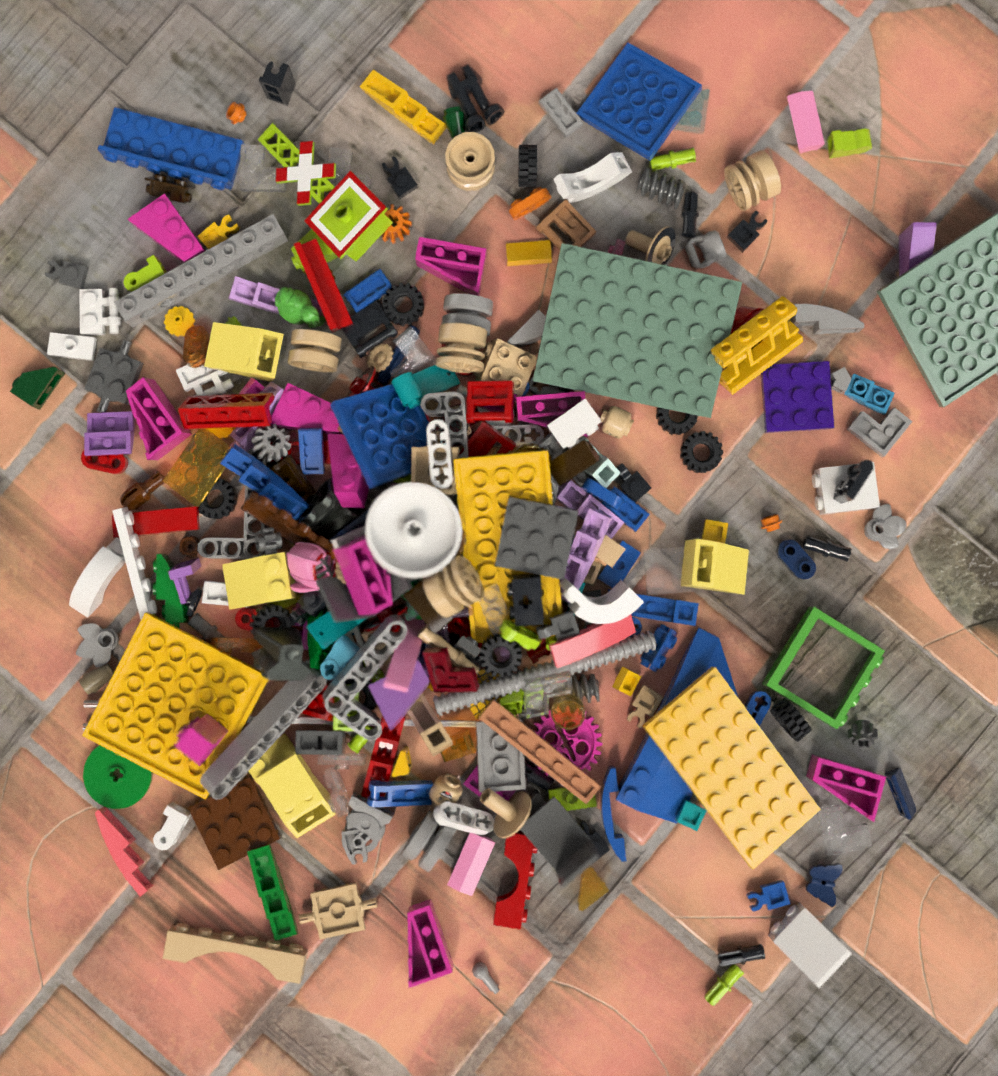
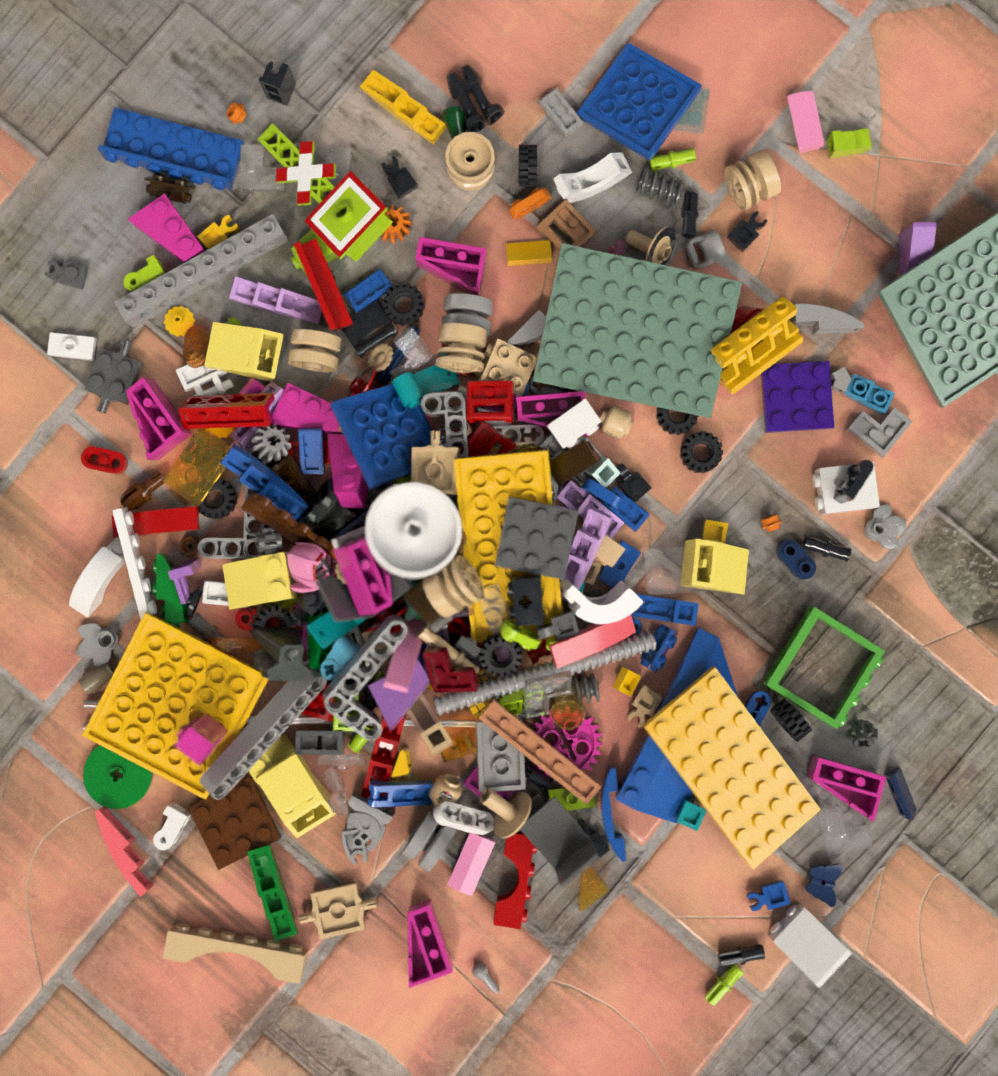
(36, 385): dark green slope -> none
(93, 312): white plate -> none
(109, 433): medium lavender slope -> none
(297, 308): bright green hair -> none
(431, 448): white beam -> none

